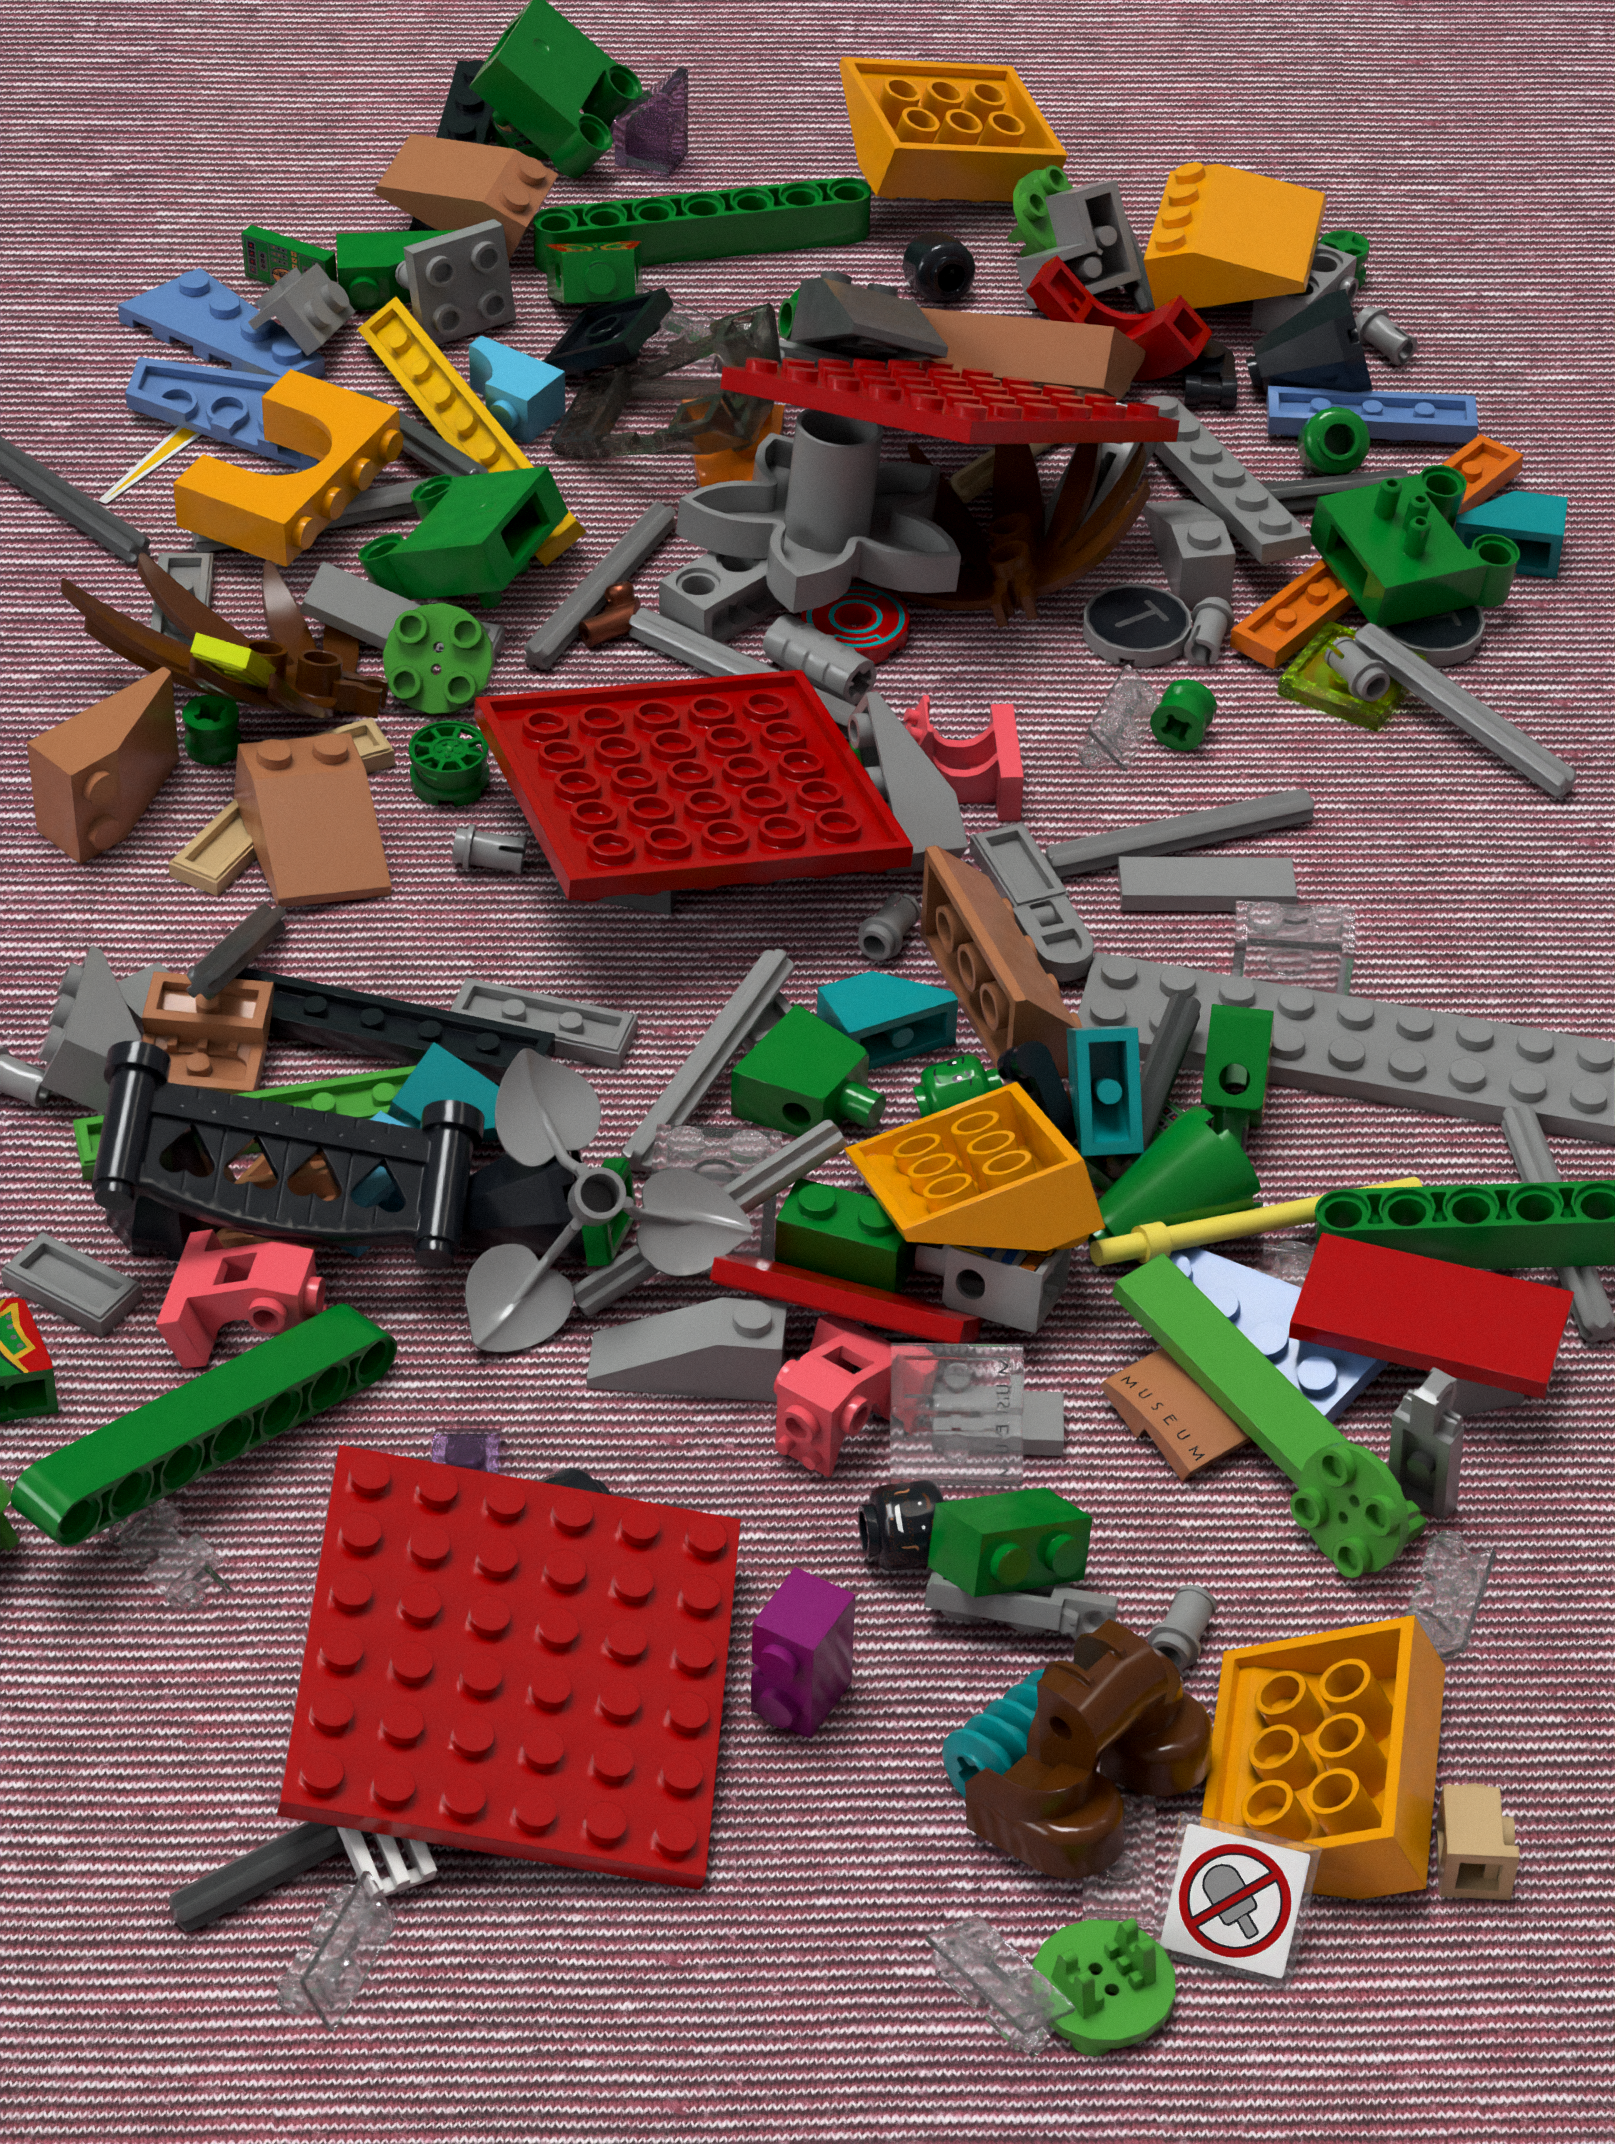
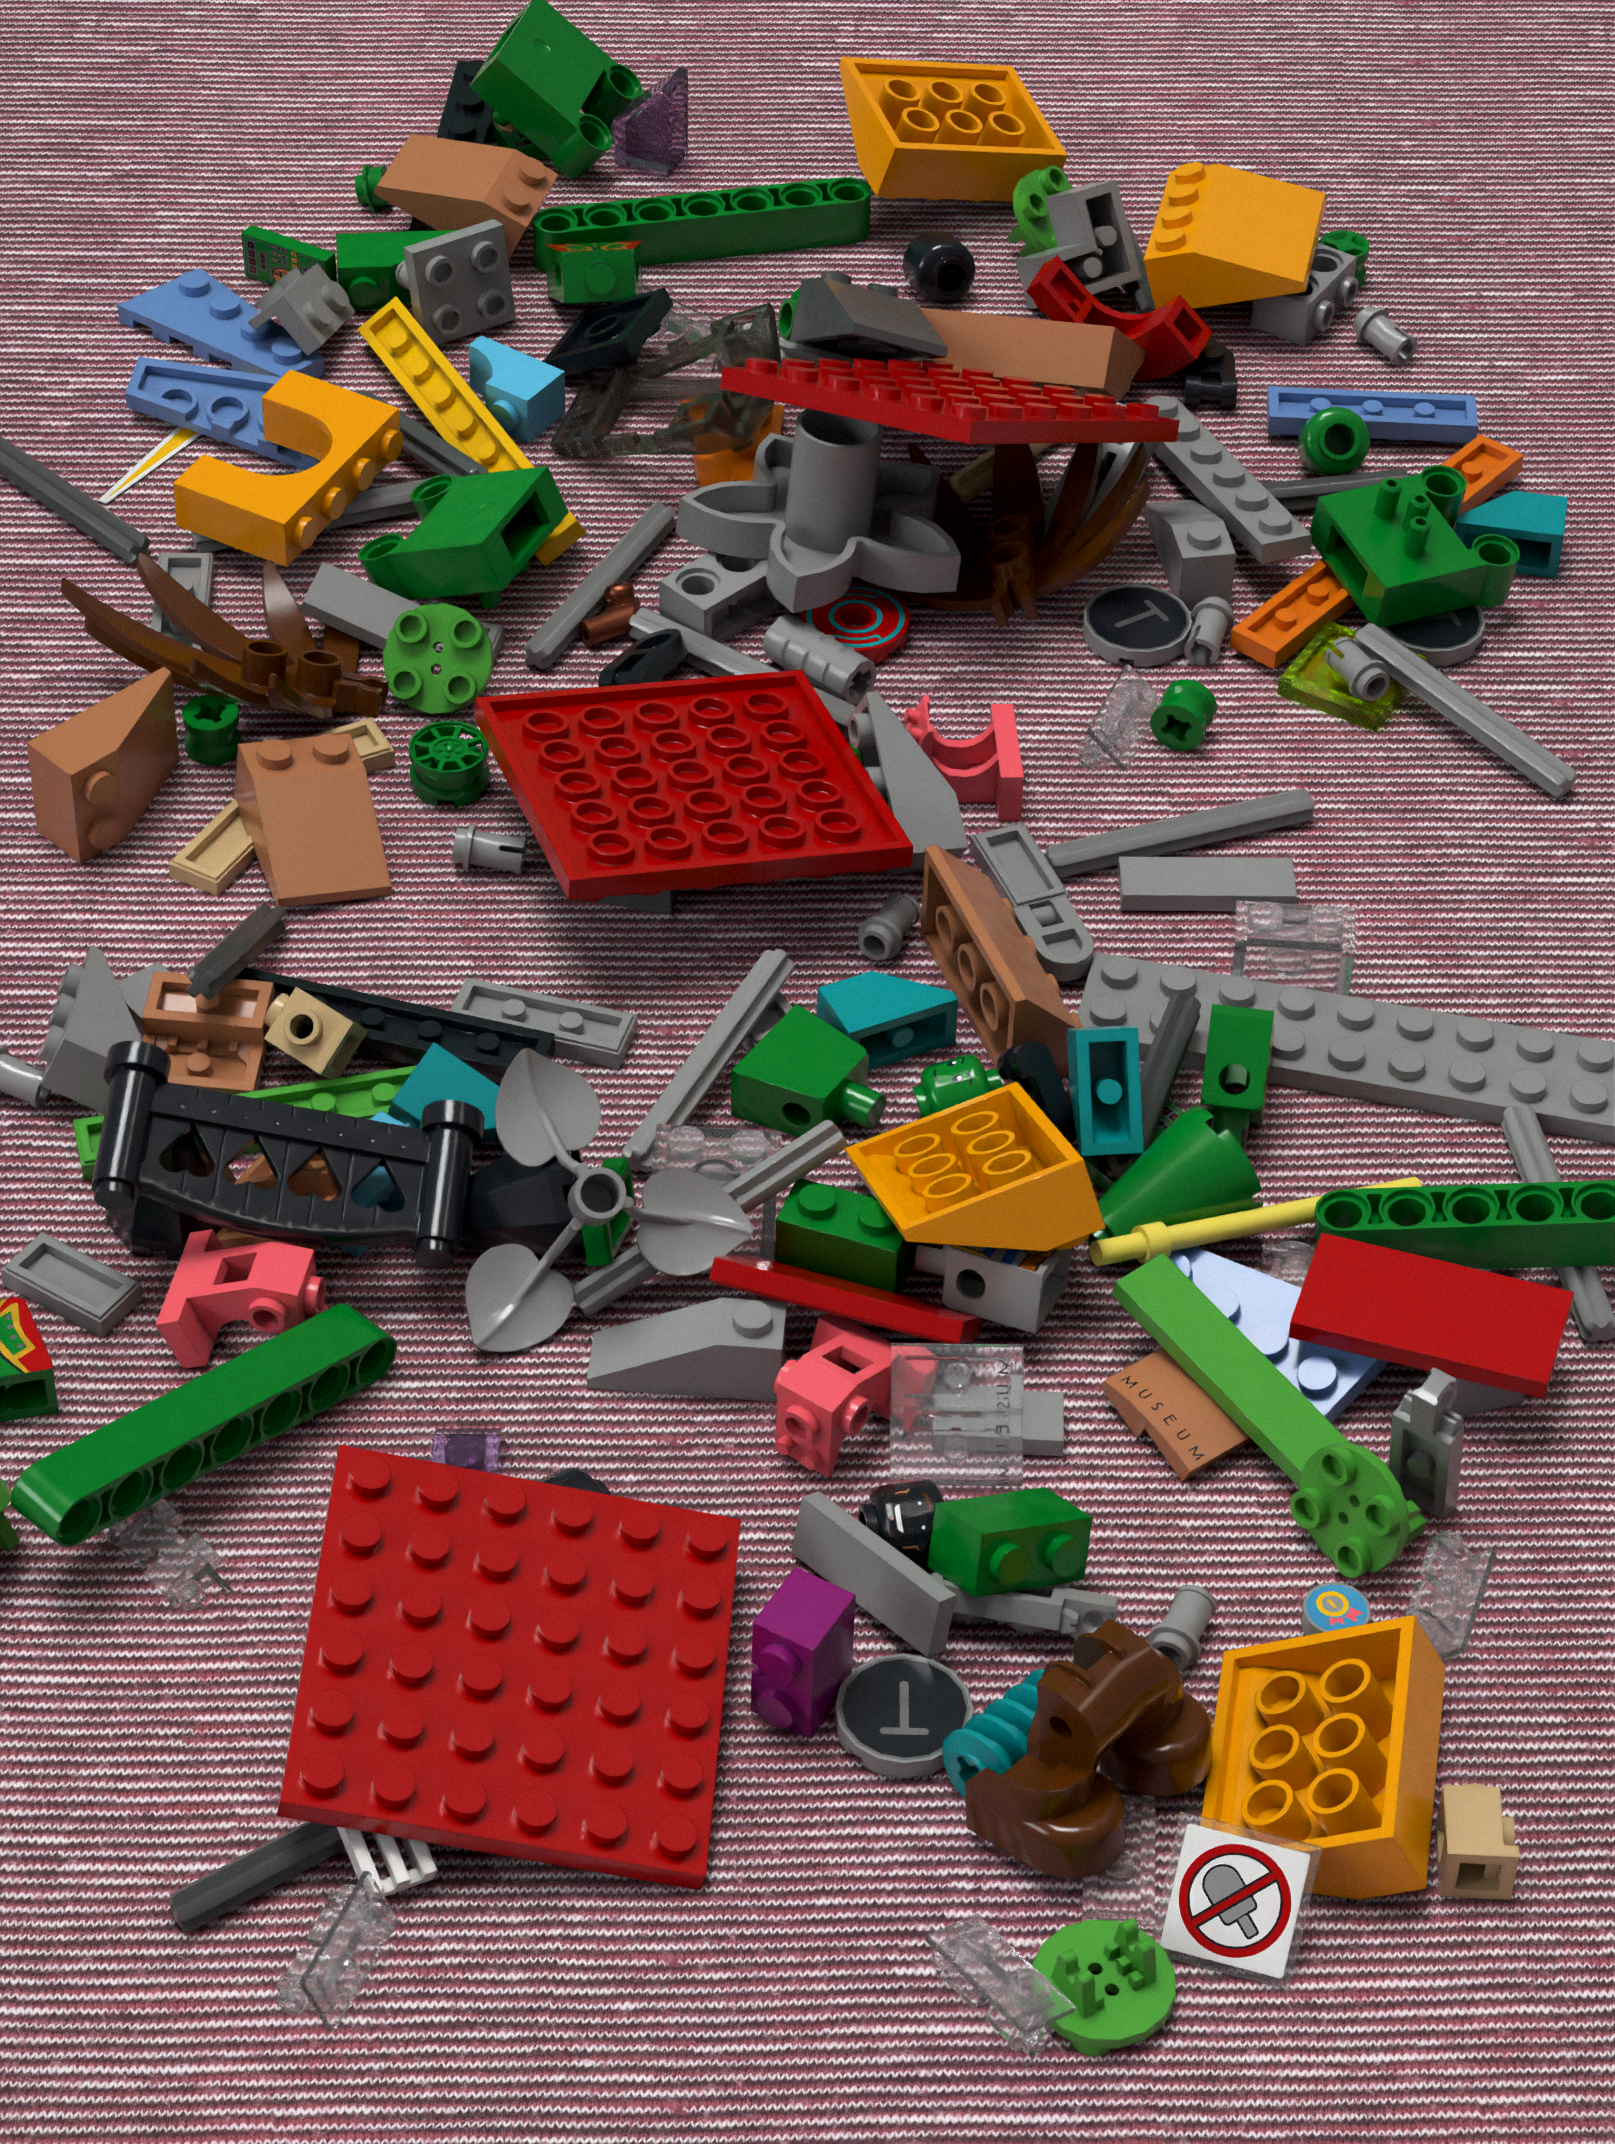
(232, 660): neon yellow tile -> none
(329, 1044): none -> tan brick
(366, 184): none -> green plate
(647, 659): none -> black plate
(879, 1575): none -> light grey tile
(900, 1713): none -> black tile
(1313, 350): black cone -> none
(1333, 1608): none -> tile

